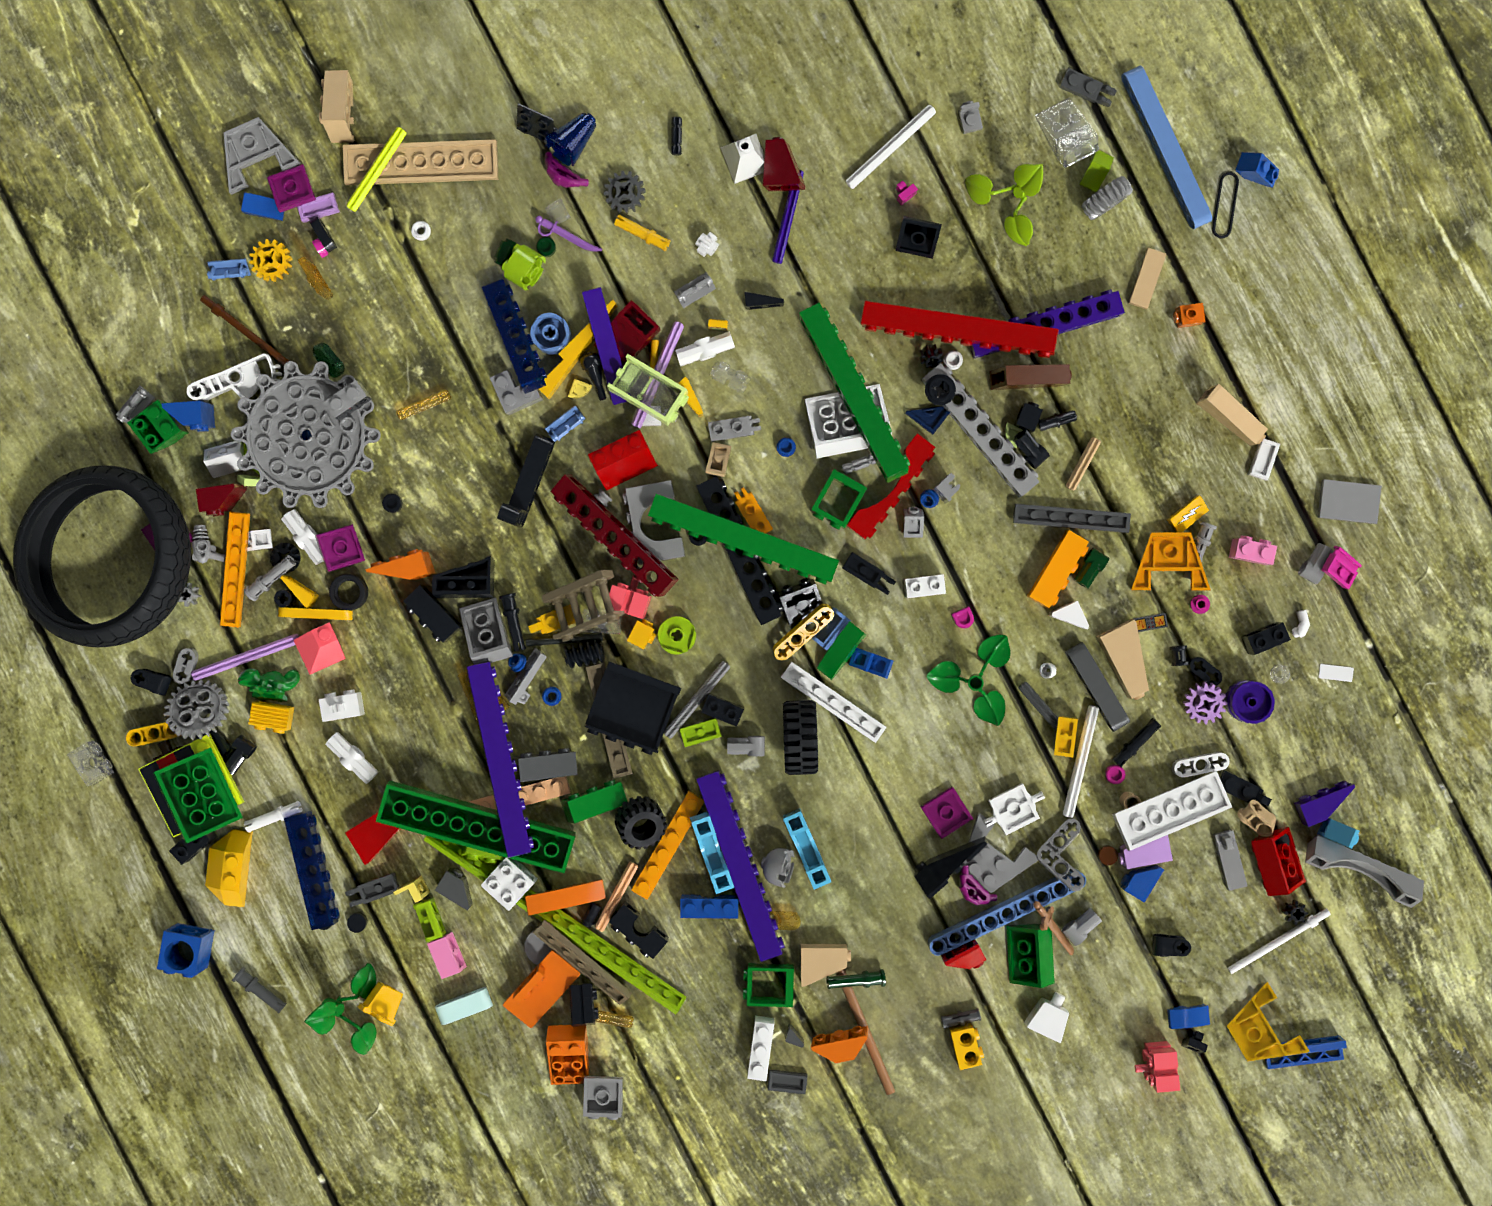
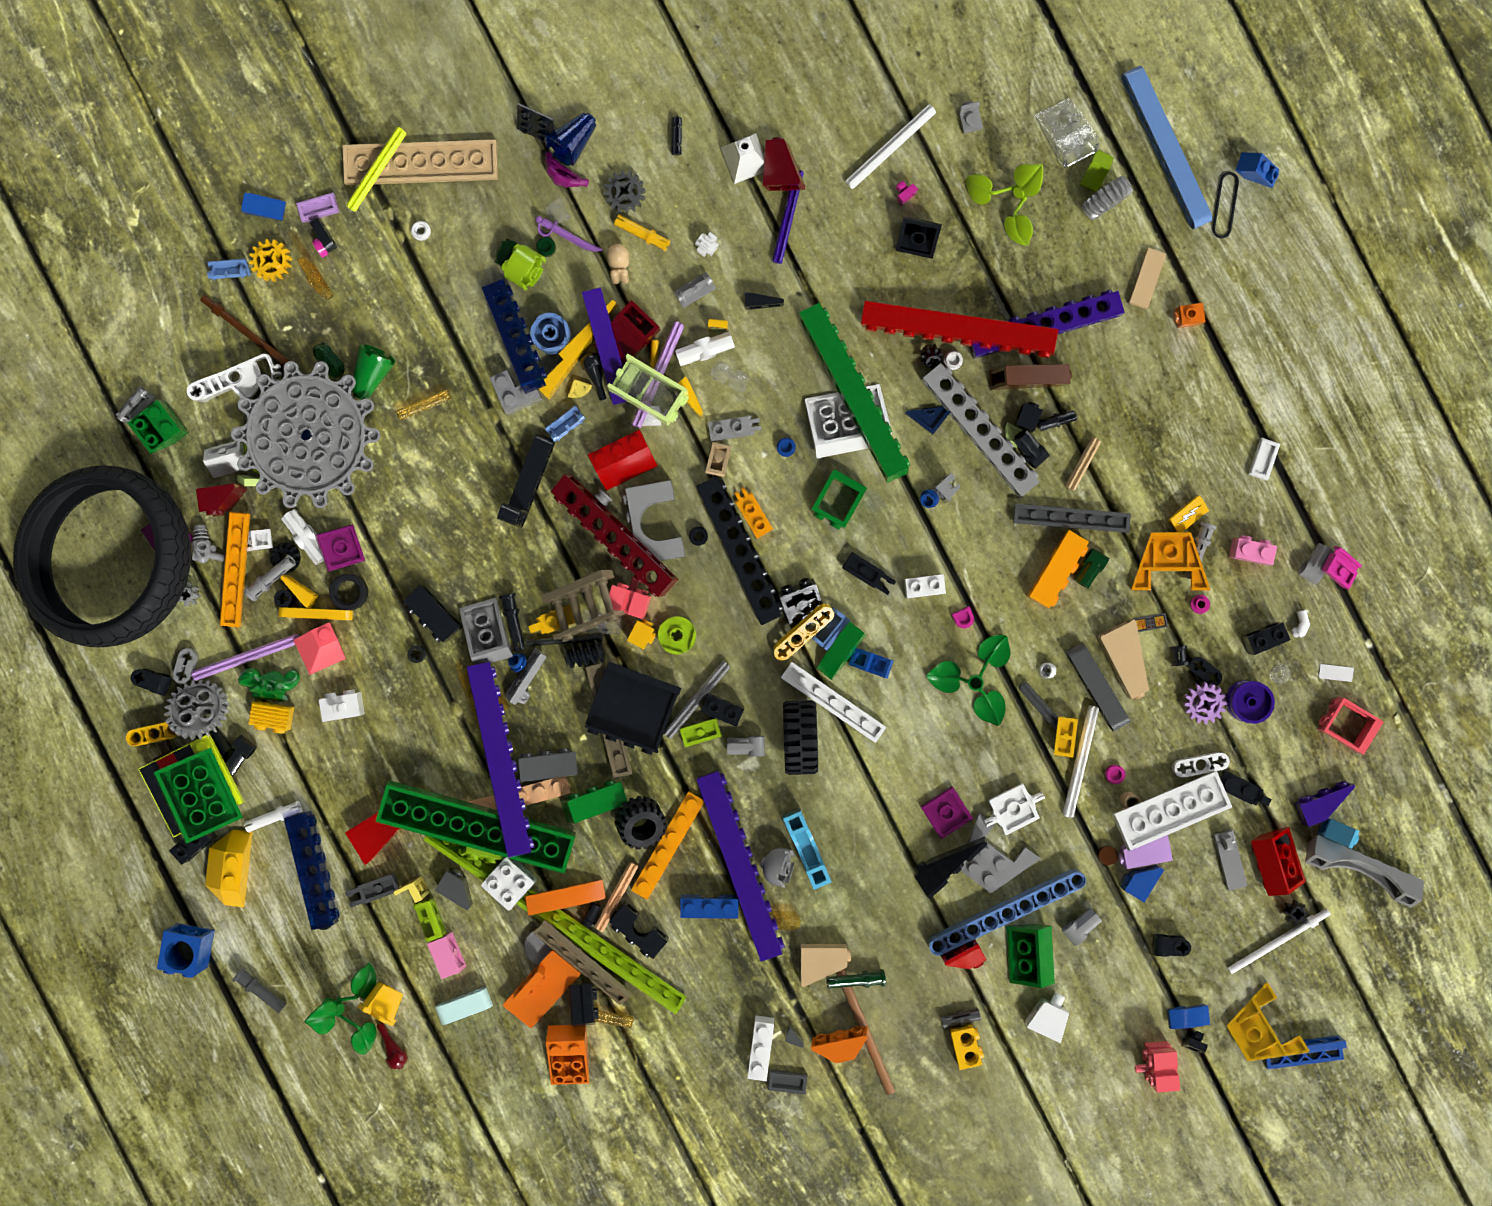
(81, 760): clear brick -> none
(193, 414): blue slope -> none
(249, 145): light grey wing -> none
(291, 188): magenta tile -> none
(336, 105): tan wedge -> none
(347, 400): light grey brick -> none
(351, 757): white piece -> none
(357, 922): black tile -> none
(370, 370): none -> green cone
(392, 503): black tile -> none
(395, 1056): none -> dark red piece
(411, 567): orange slope -> none
(415, 659): none -> pearl dark grey bush
(468, 581): black wedge -> none
(545, 696): blue plate -> none
(603, 1097): light grey plate -> none
(618, 261): none -> tan piece
(711, 852): medium azure arch -> none
(743, 538): green brick -> none
(786, 1001): green window -> none
(858, 464): light grey axle -> none
(866, 519): red arch -> none
(913, 522): light grey bracket -> none
(948, 386): black gear -> none
(973, 890): magenta piece -> none
(1047, 921): medium nougat sword -> none
(1055, 852): light grey beam -> none
(1071, 614): white slope -> none
(1086, 87): dark grey hinge -> none
(1130, 749): black pin -> none
(1232, 415): tan slope -> none
(1257, 818): tan piece -> none
(1349, 501): light grey tile -> none
(1367, 733): none -> coral window

